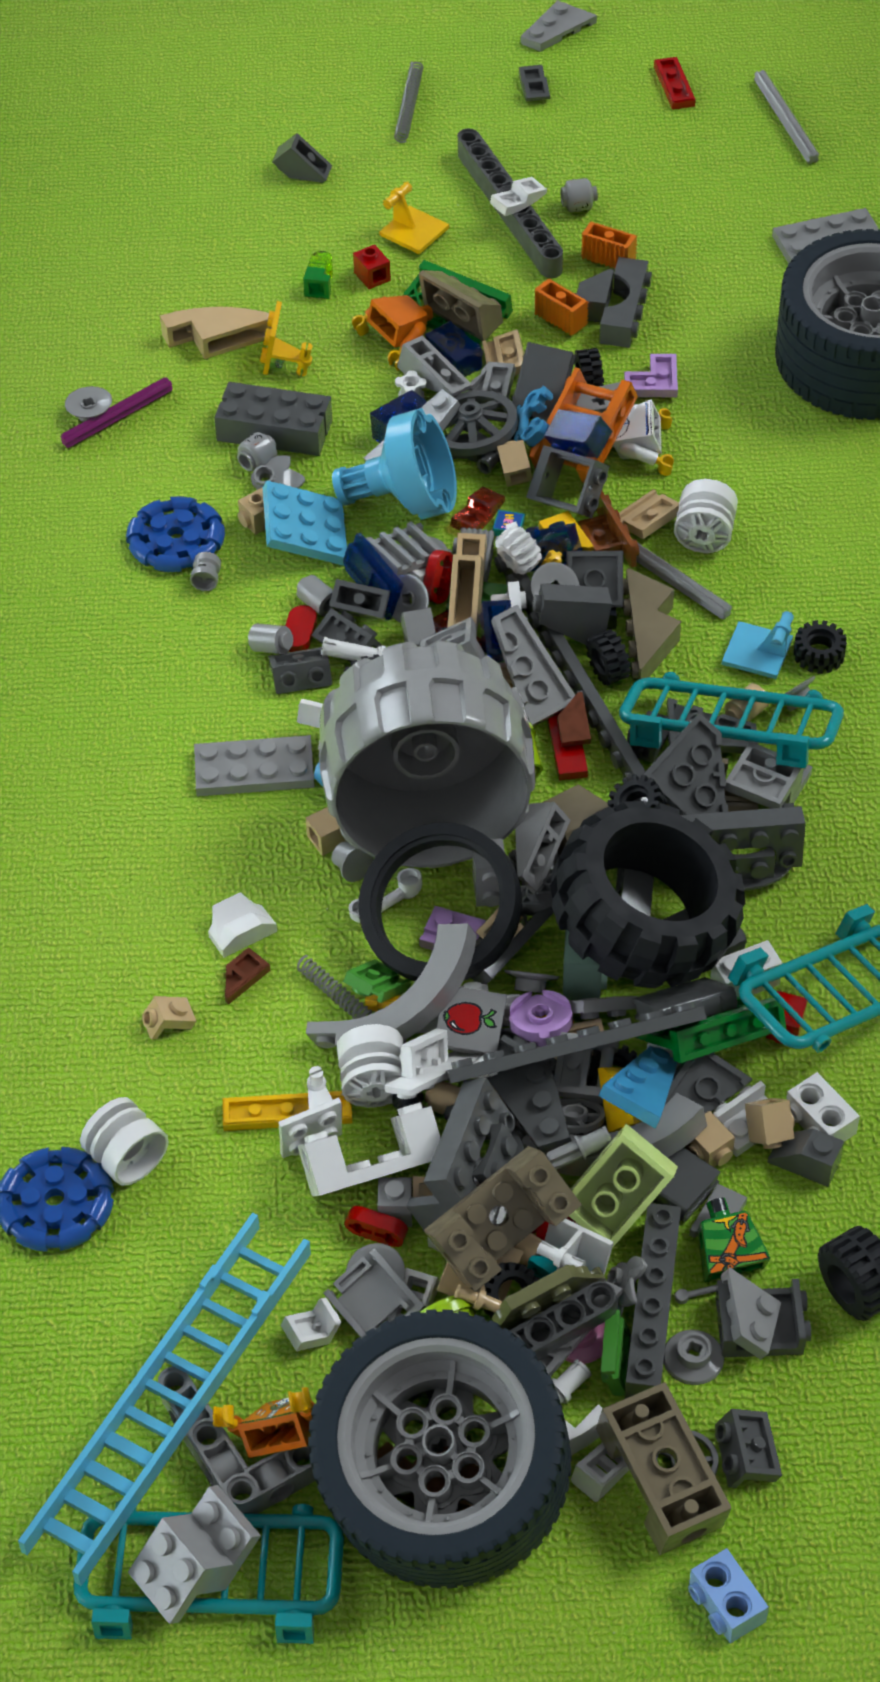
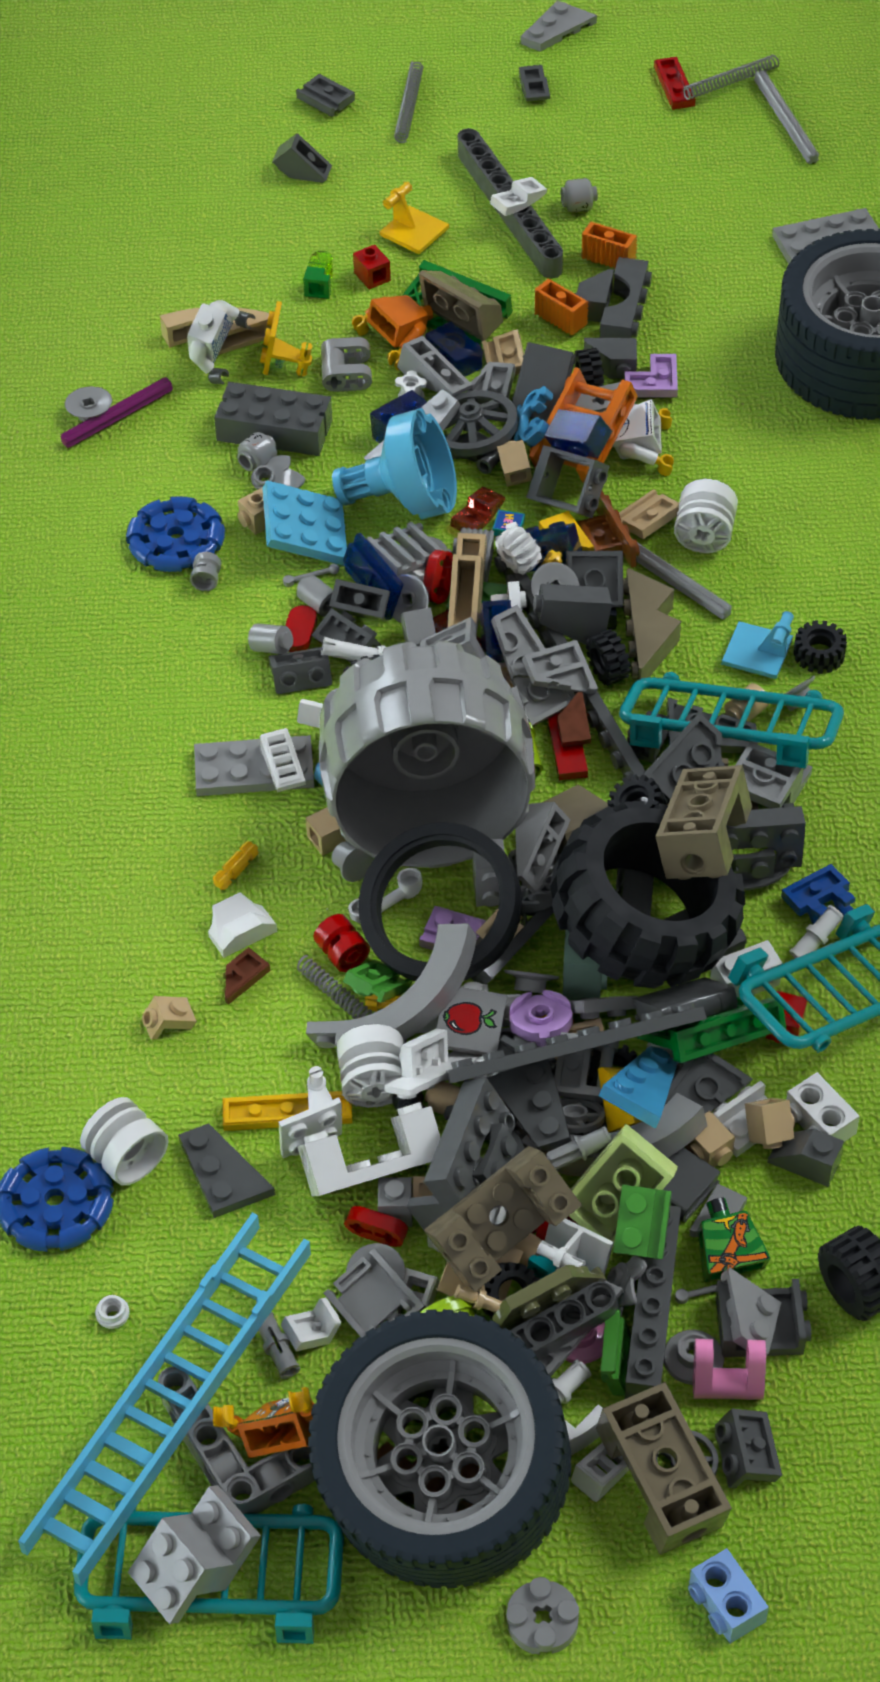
(109, 1304): none -> white plate
(209, 334): none -> white torso
(222, 1172): none -> dark grey wing
(235, 865): none -> yellow axle
(278, 743): none -> white slope
(284, 1361): none -> light grey pin
(289, 580): none -> light grey hinge
(325, 95): none -> dark grey plate
(338, 365): none -> light grey connector
(341, 942): none -> red wheel
(542, 1637): none -> light grey plate
(560, 668): none -> light grey wing
(616, 355): none -> dark grey slope
(642, 1222): none -> bright green plate
(697, 822): none -> dark tan plate
(729, 77): none -> light grey piece
(729, 1383): none -> bright pink connector
(817, 889): none -> blue plate
(818, 932): none -> white pin

